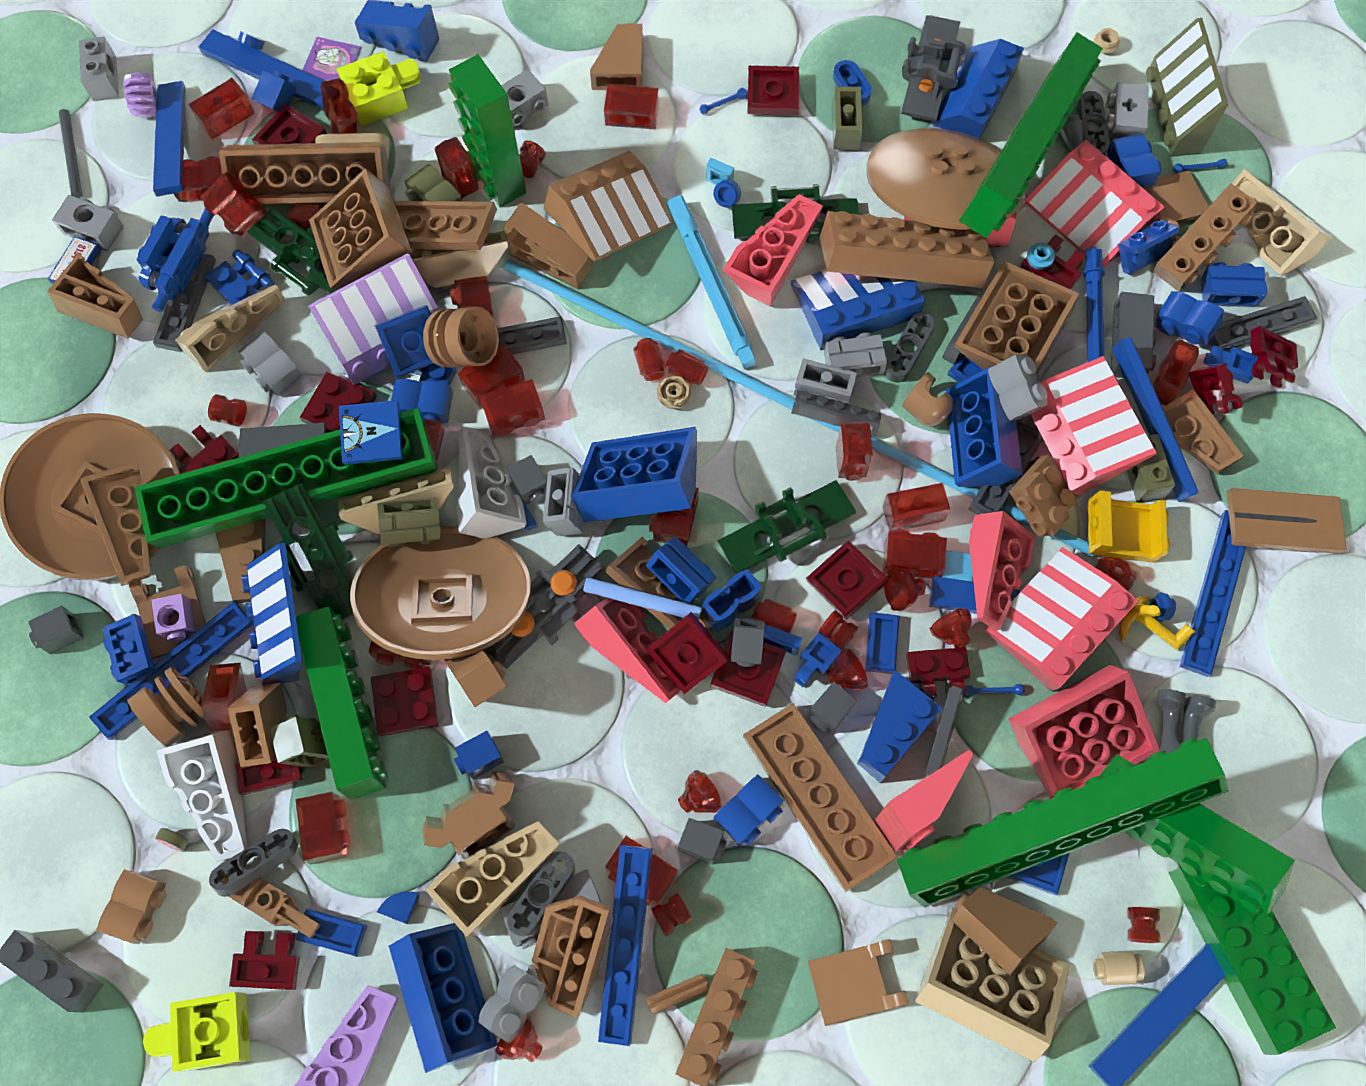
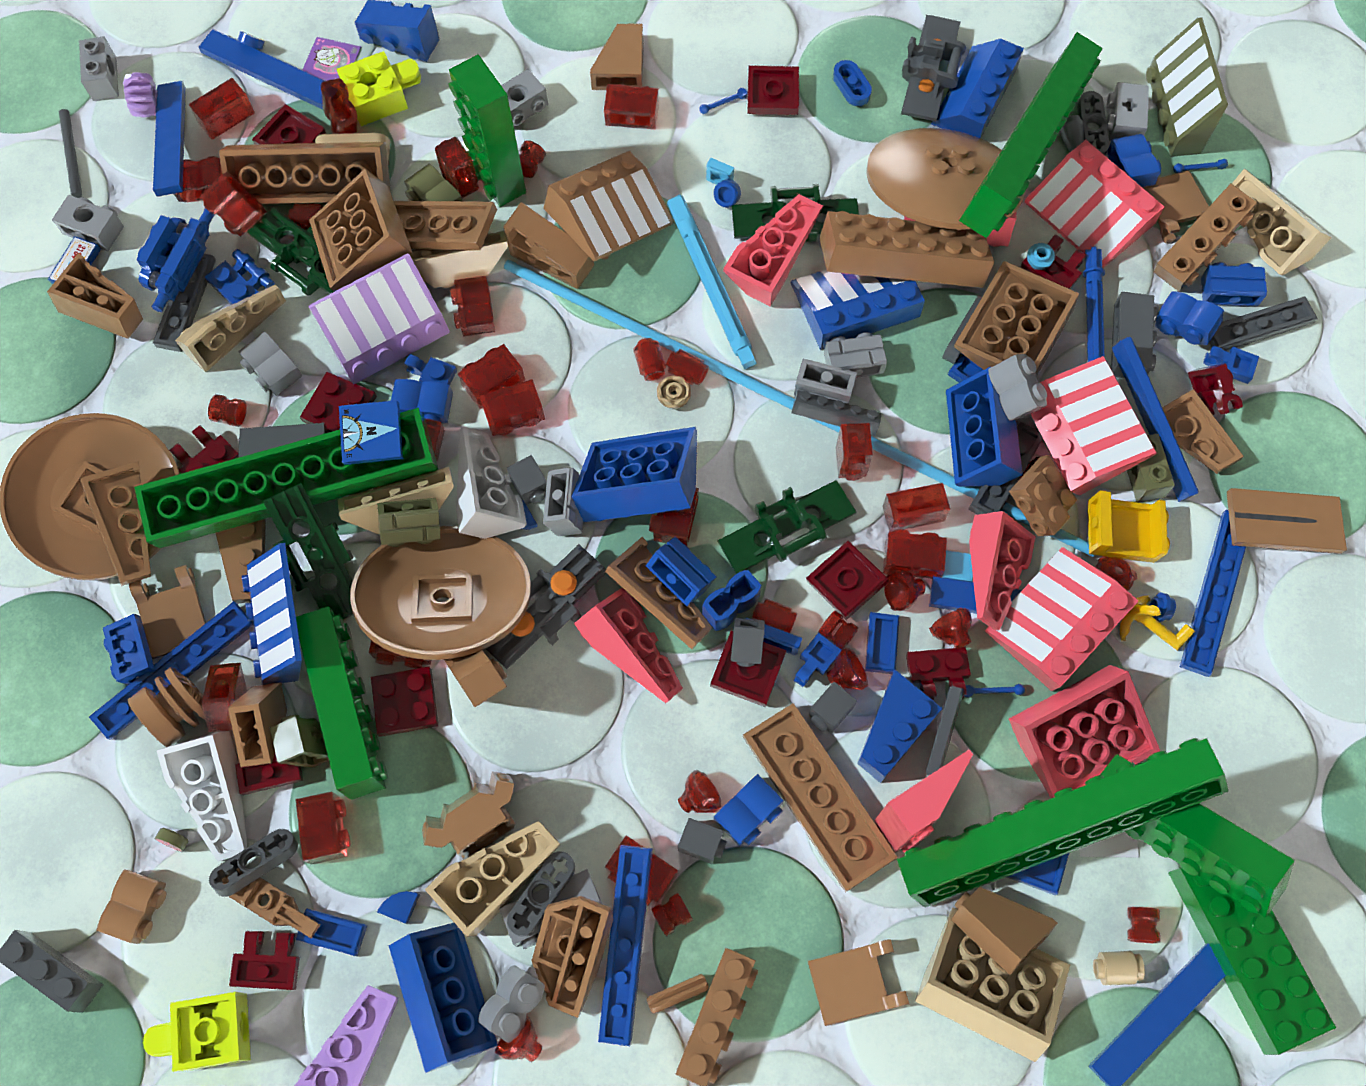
(54, 630): dark grey brick -> none
(164, 608): lavender brick -> none
(273, 91): blue brick -> none
(404, 341): blue tile -> none
(461, 337): medium nougat wheel -> none
(478, 755): blue brick -> none
(533, 335): dark grey tile -> none
(640, 598): light blue piece -> none
(688, 653): dark red plate -> none
(847, 118): olive brick -> none
(909, 336): dark grey beam -> none
(924, 407): medium nougat helmet -> none
(1108, 40): tan plate -> none
(1146, 246): blue bracket -> none
(1175, 371): clear red brick -> none
(1194, 711): dark grey piece -> none
(1274, 355): dark red plate -> none

